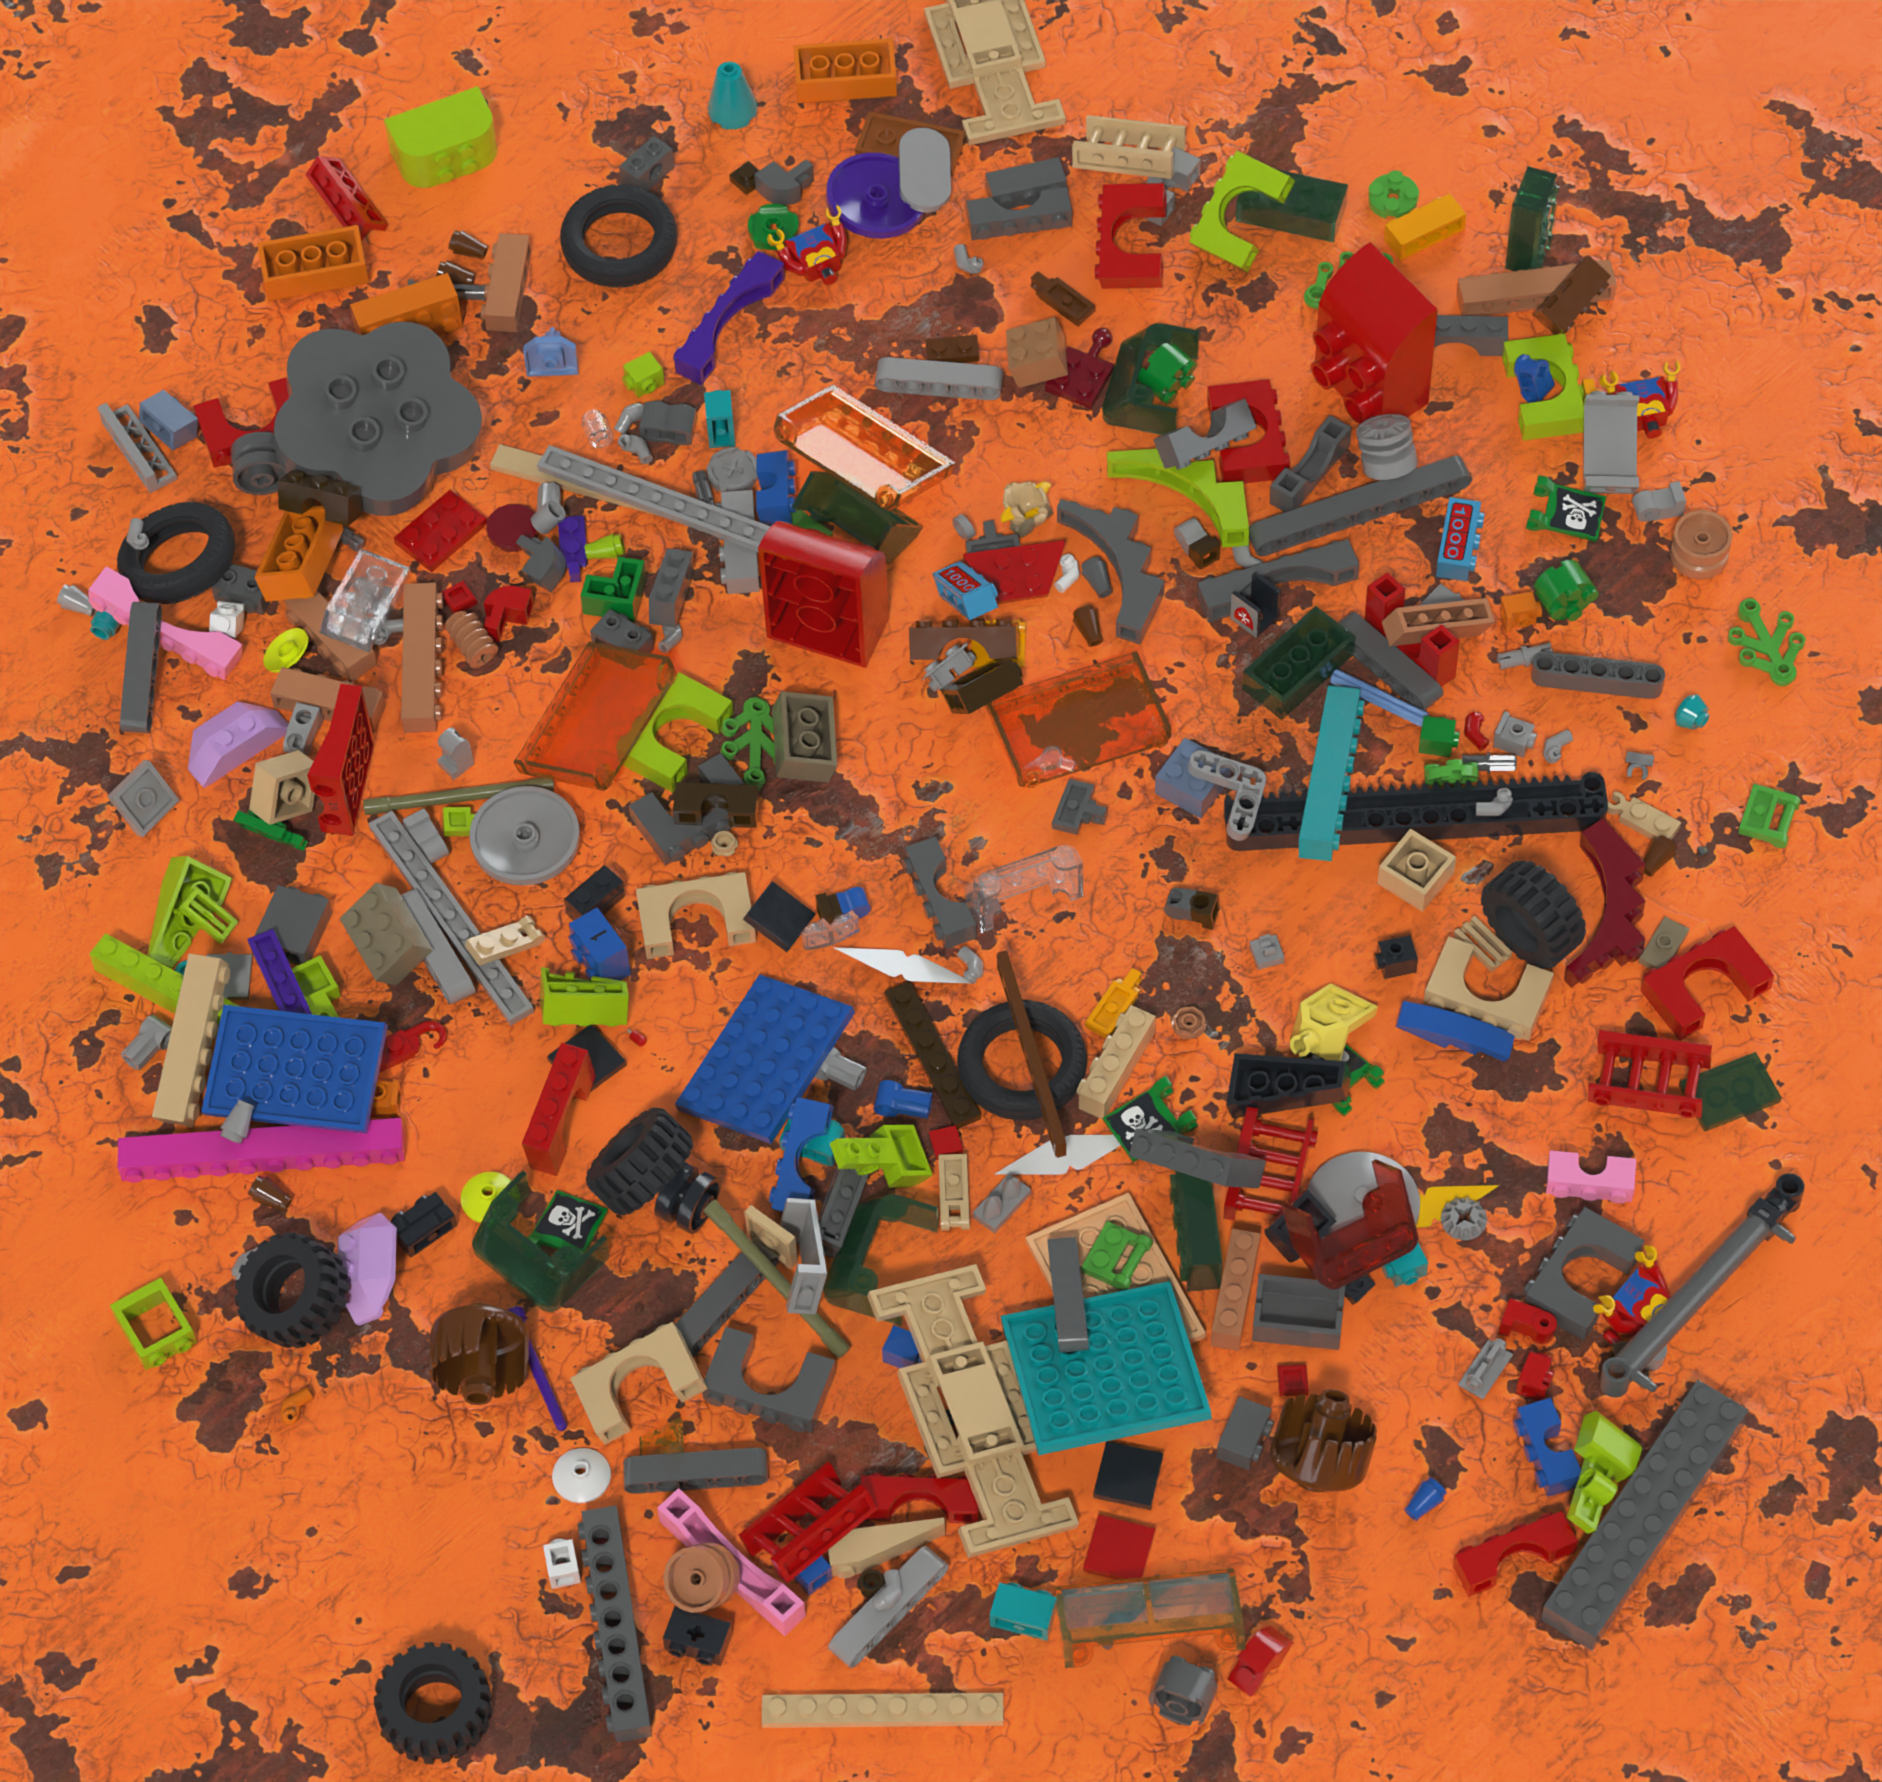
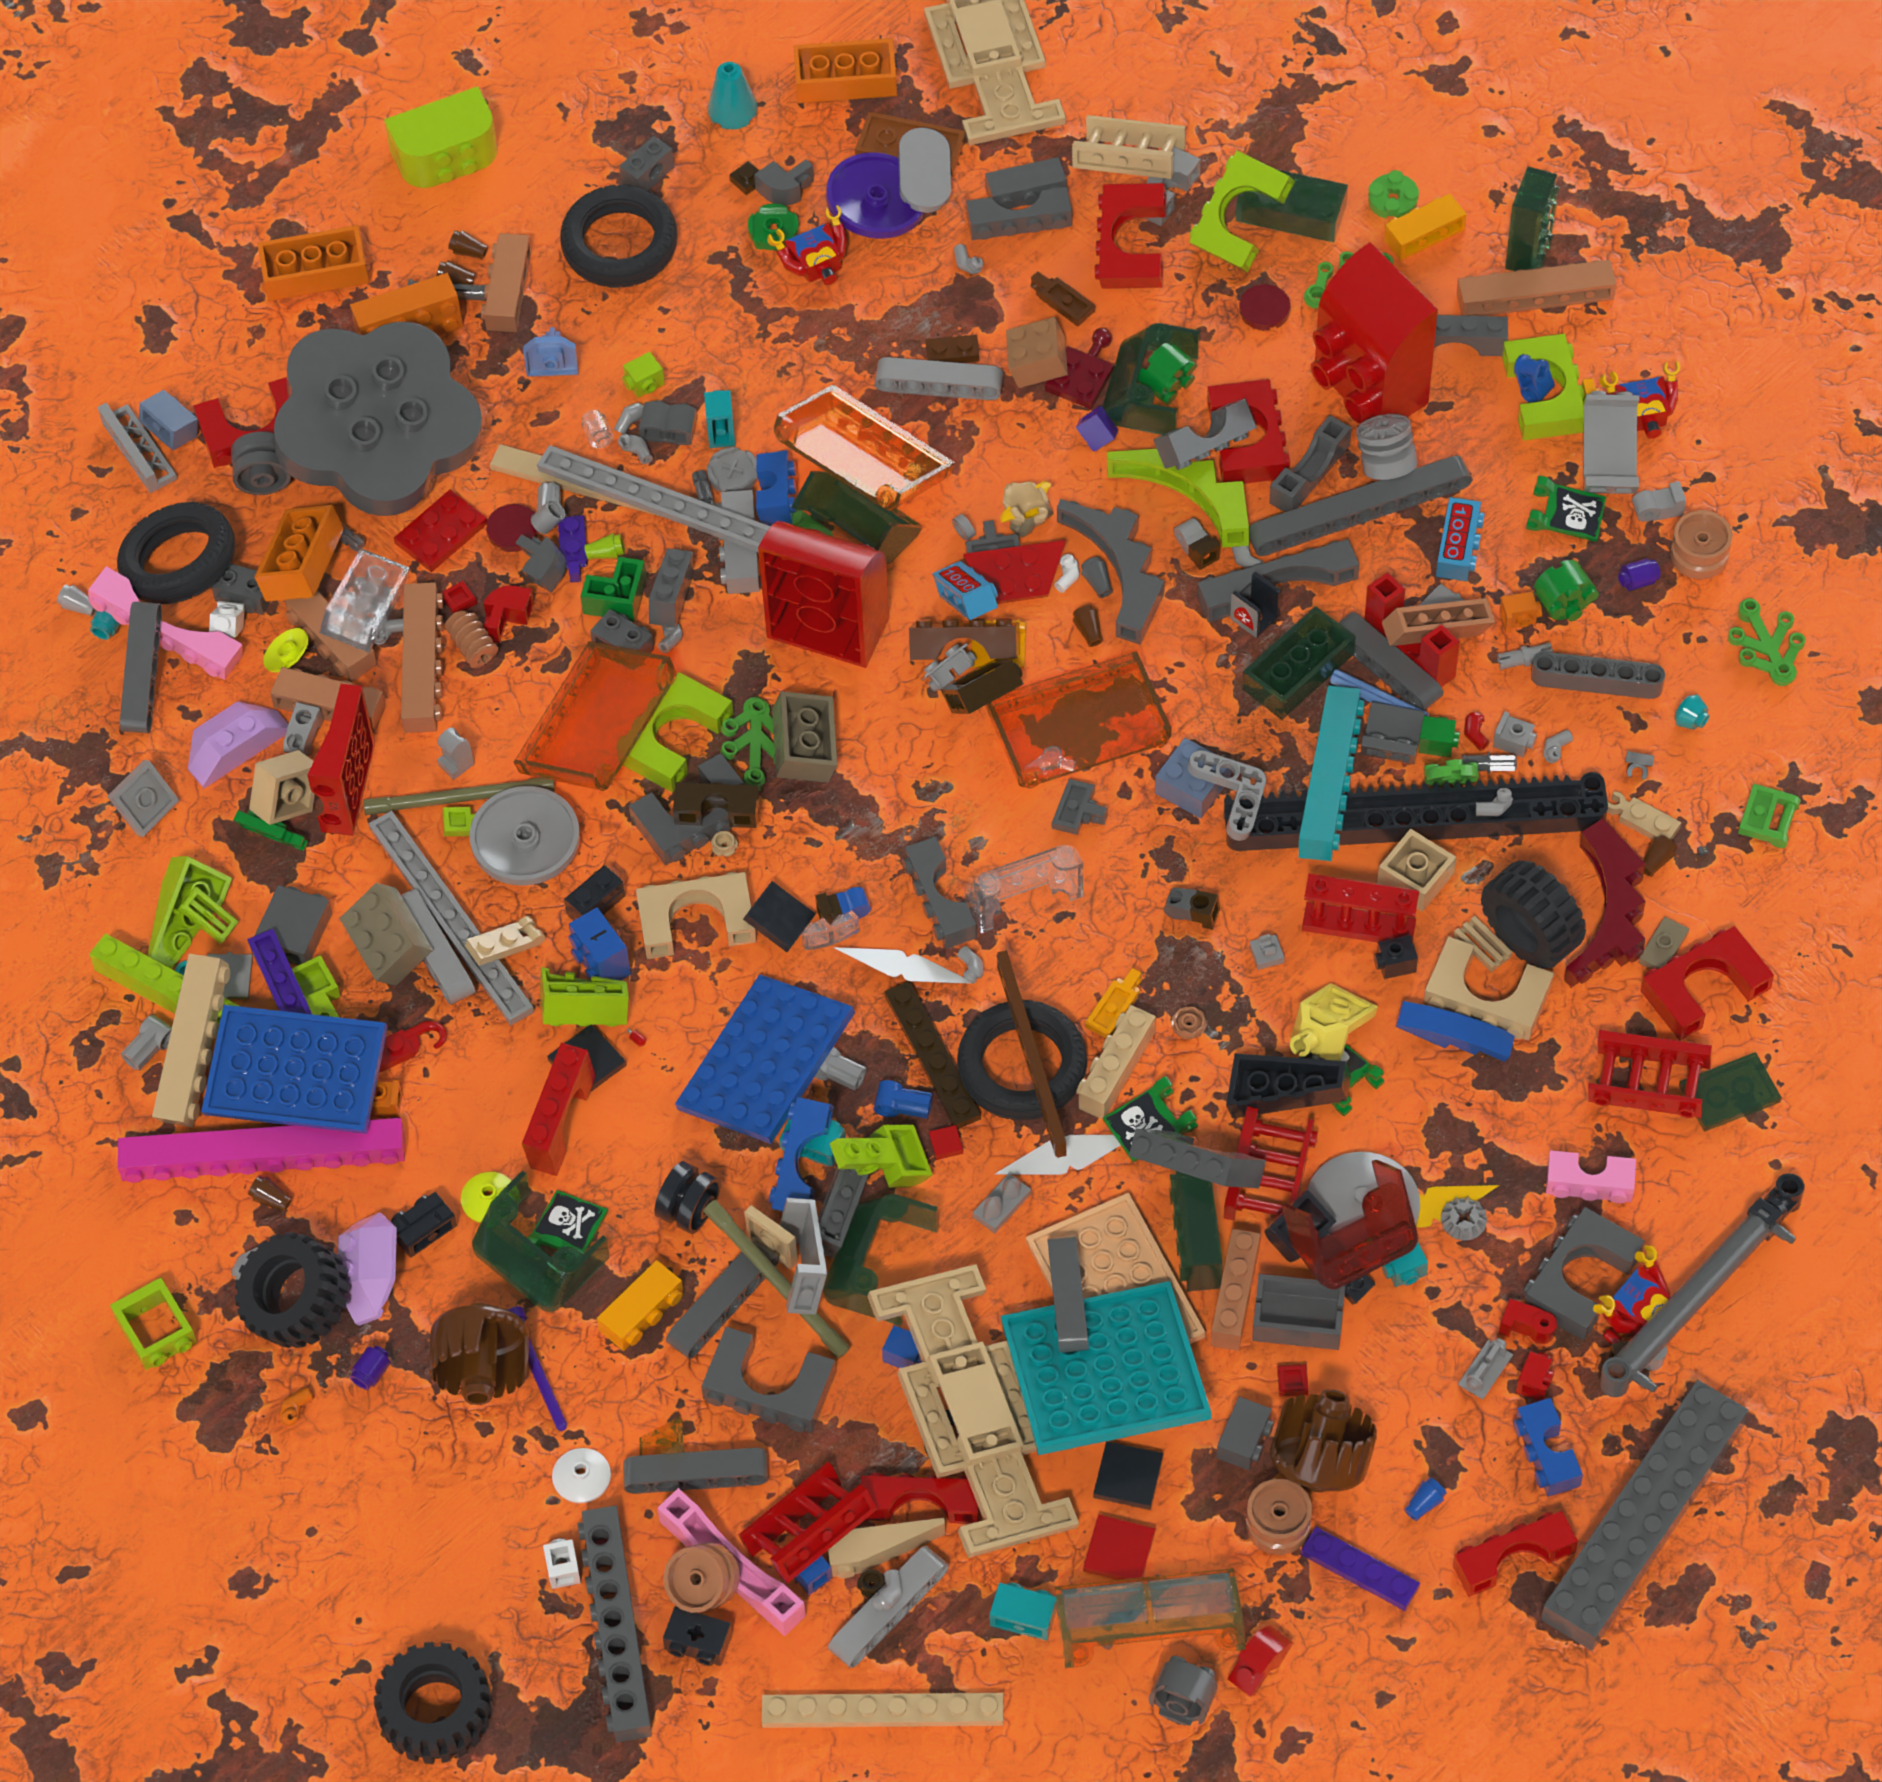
(135, 537): light grey arm -> none
(237, 1123): light grey cone -> none
(339, 498): dark brown arch -> none
(344, 195): red fence -> none
(370, 1367): none -> dark purple brick
(425, 836): light grey leg -> none
(600, 1383): tan arch -> none
(639, 1161): black tyre -> none
(640, 1306): none -> light orange brick
(755, 282): dark purple arch -> none
(954, 1191): tan plate -> none
(1097, 428): none -> dark purple panel
(1108, 1252): bright green plate -> none
(1264, 307): none -> dark red tile
(1279, 1516): none -> nougat wheel
(1356, 923): none -> red fence
(1360, 1568): none -> dark purple plate
(1392, 733): none -> dark grey bracket
(1572, 296): reddish brown wedge -> none
(1607, 1456): lime plate -> none
(1639, 574): none -> dark purple brick

